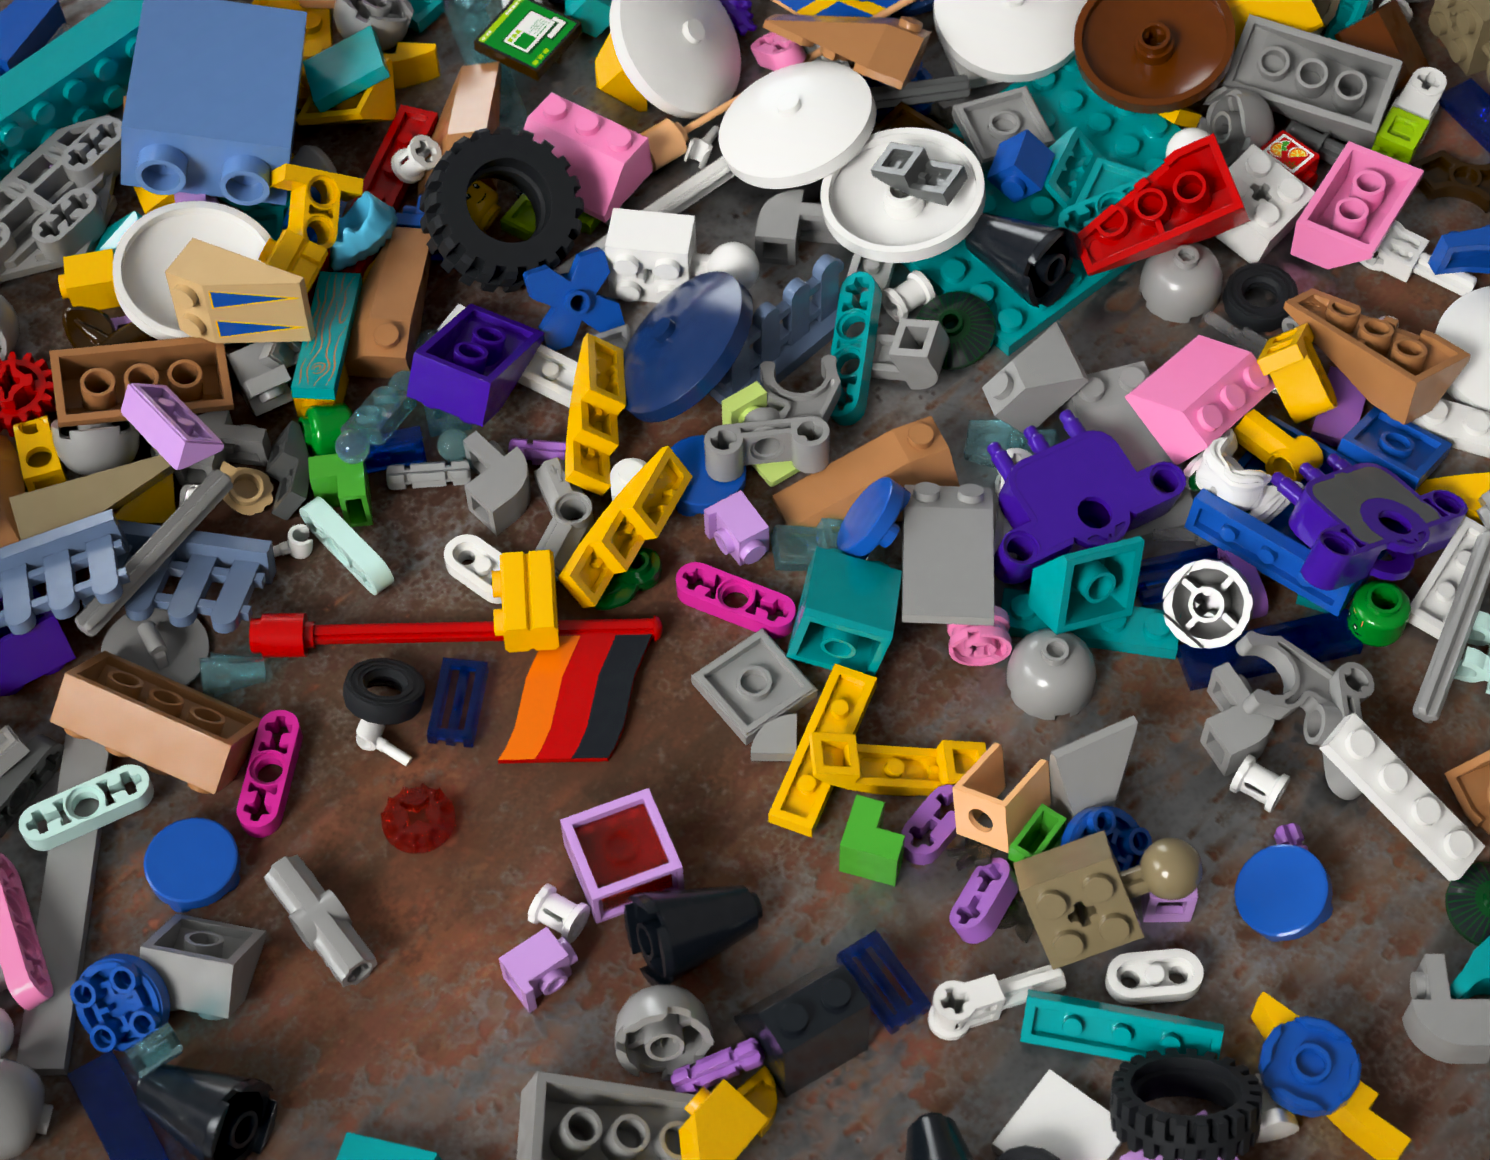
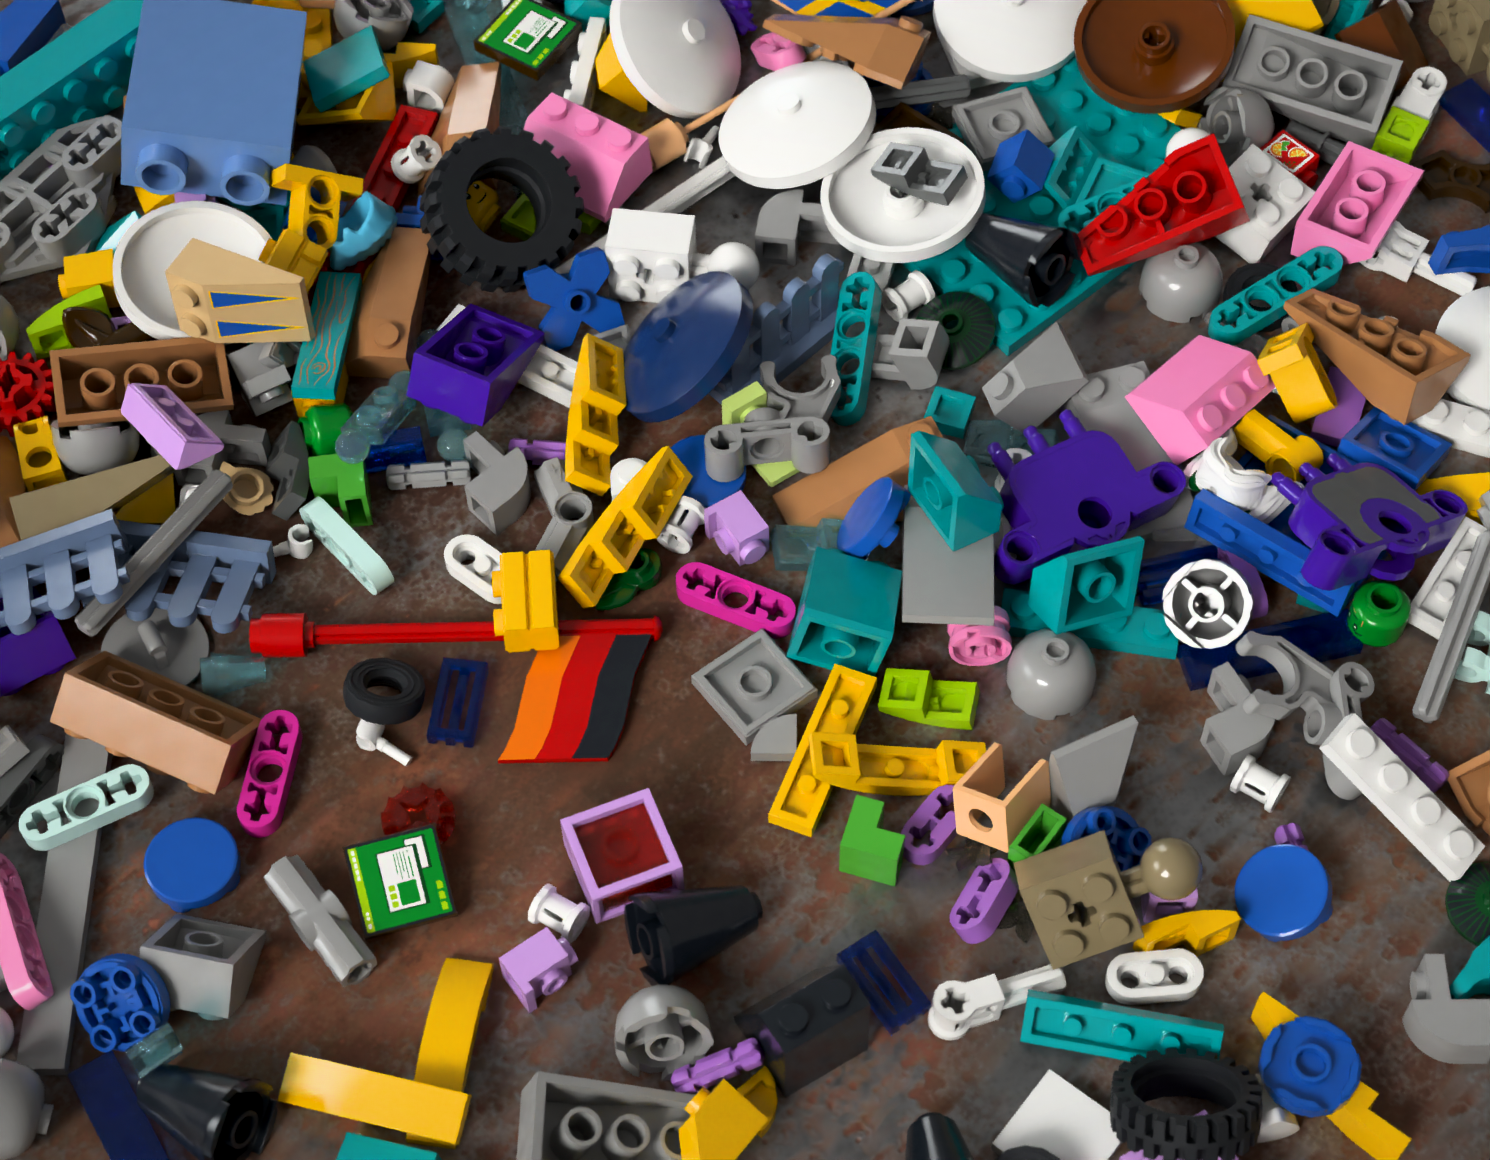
(48, 331): none -> lime slope
(375, 1098): none -> yellow slope
(400, 881): none -> tile
(427, 86): none -> white plate
(452, 1030): none -> yellow slope
(583, 71): none -> white plate
(682, 525): none -> white bush
(920, 699): none -> lime slope
(951, 411): none -> teal plate
(952, 491): none -> teal slope
(1196, 929): none -> yellow slope
(1274, 294): none -> teal beam
(1415, 758): none -> medium lavender axle

